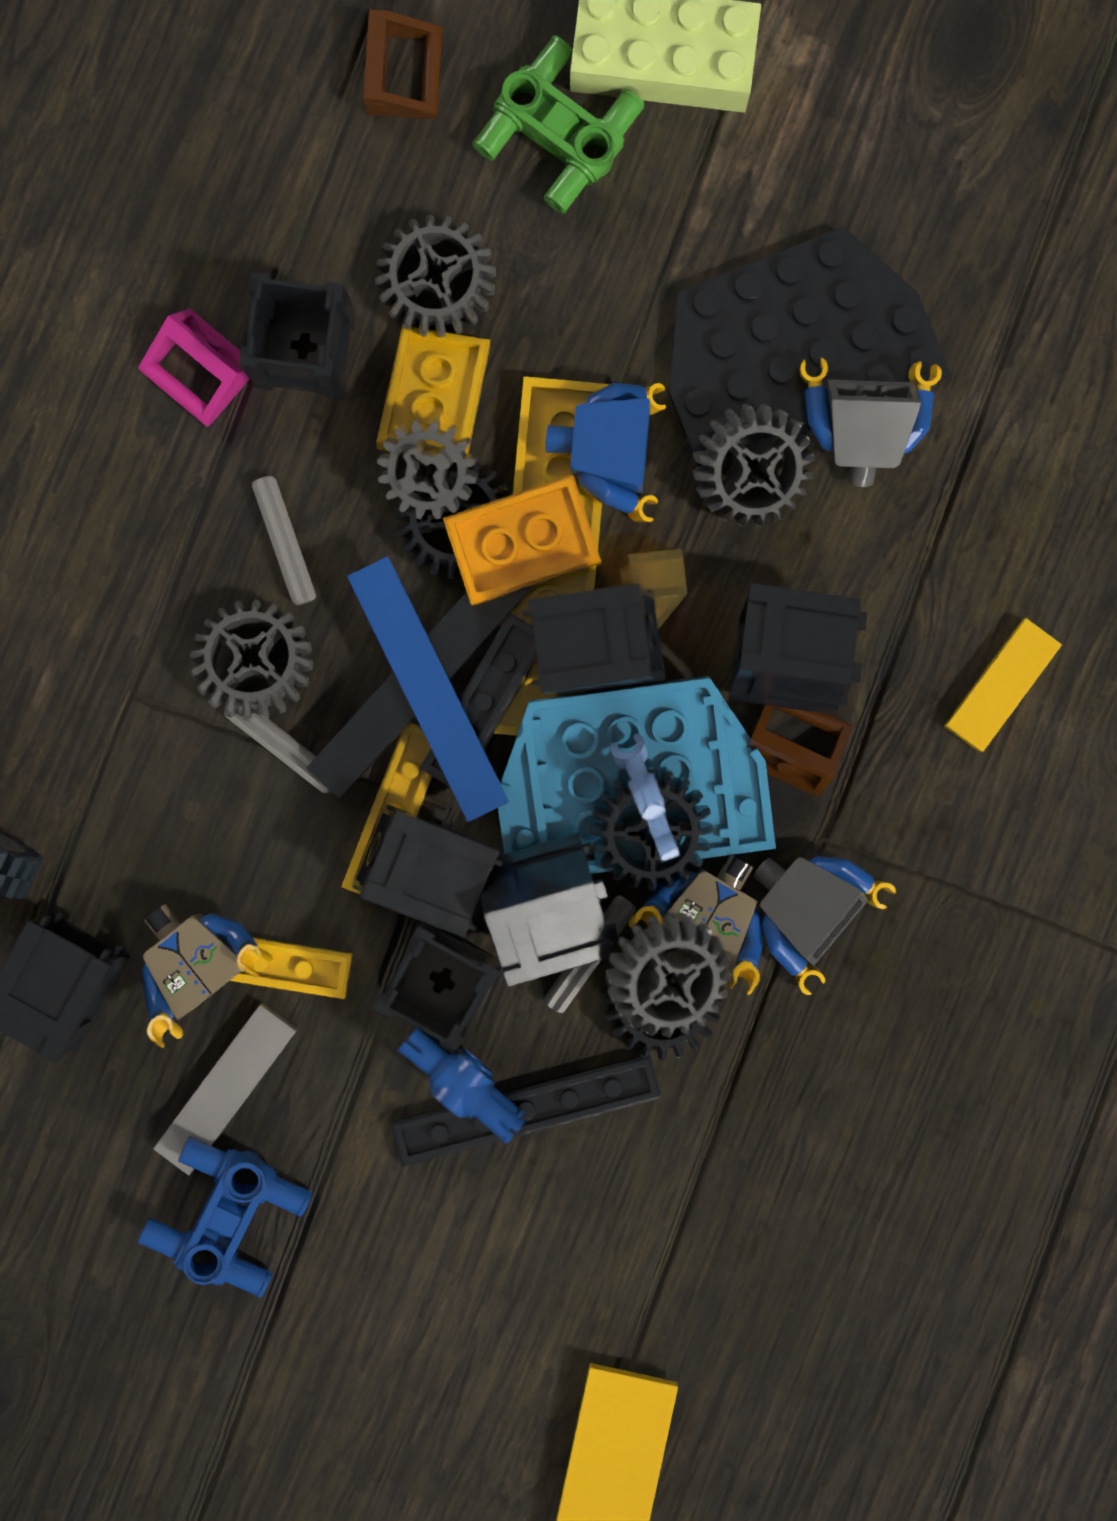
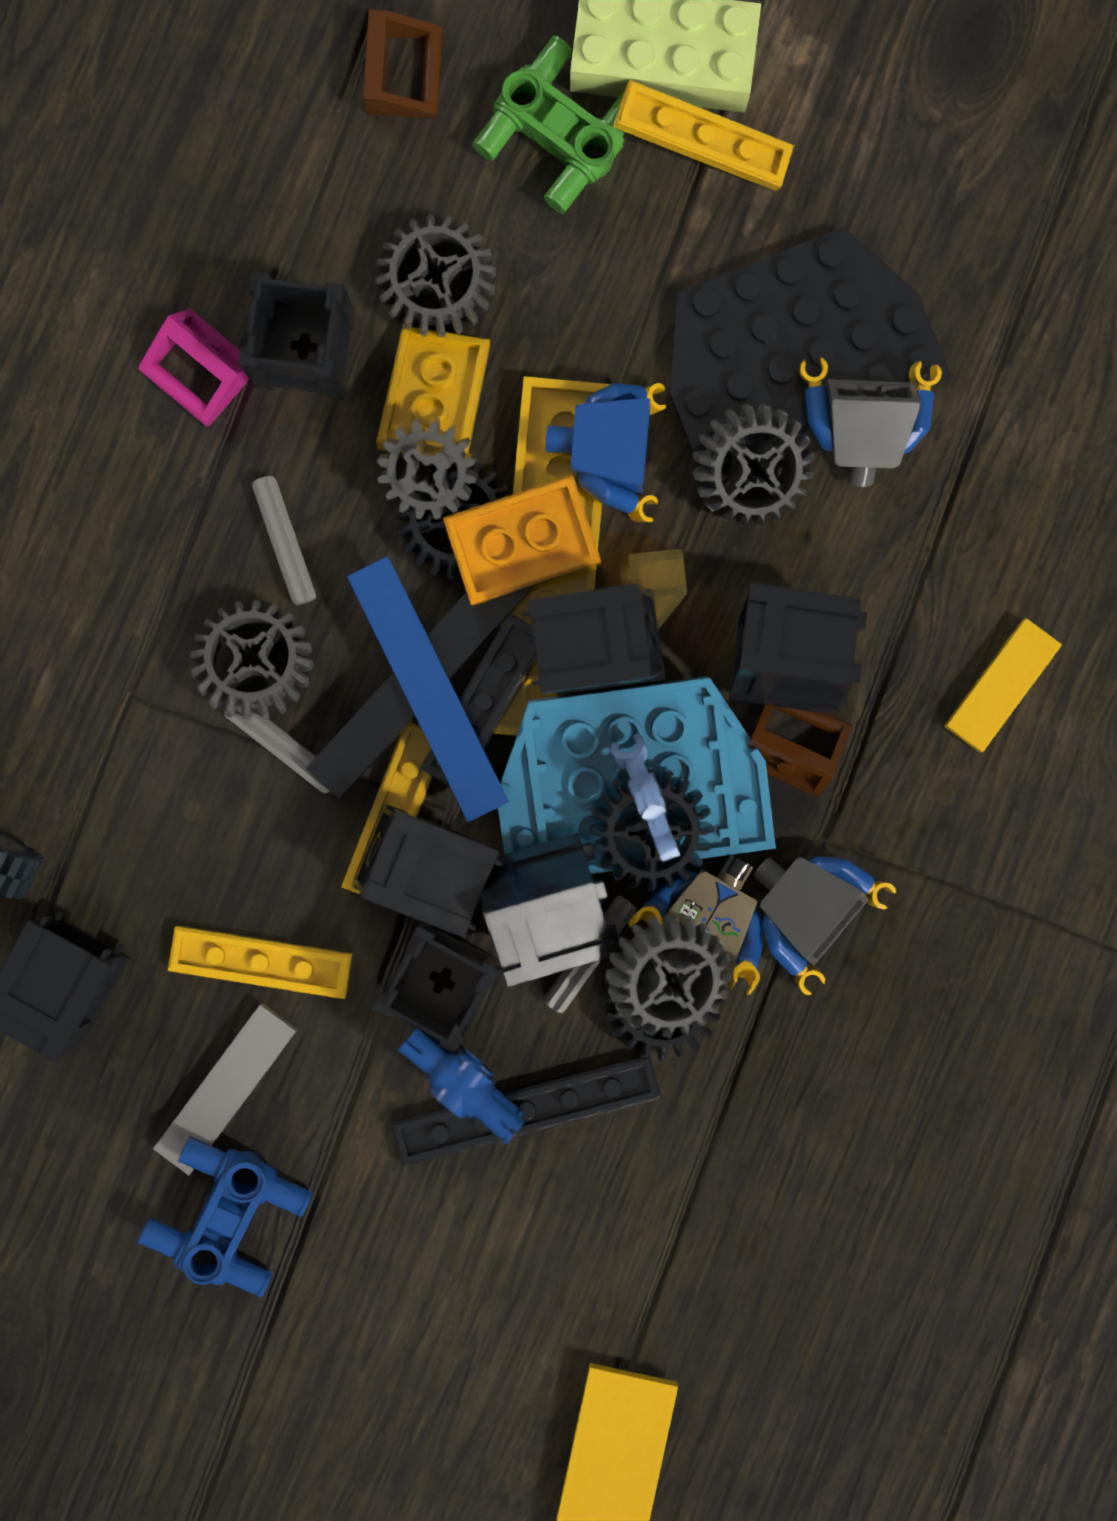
(191, 965): torso -> none
(703, 135): none -> yellow tile

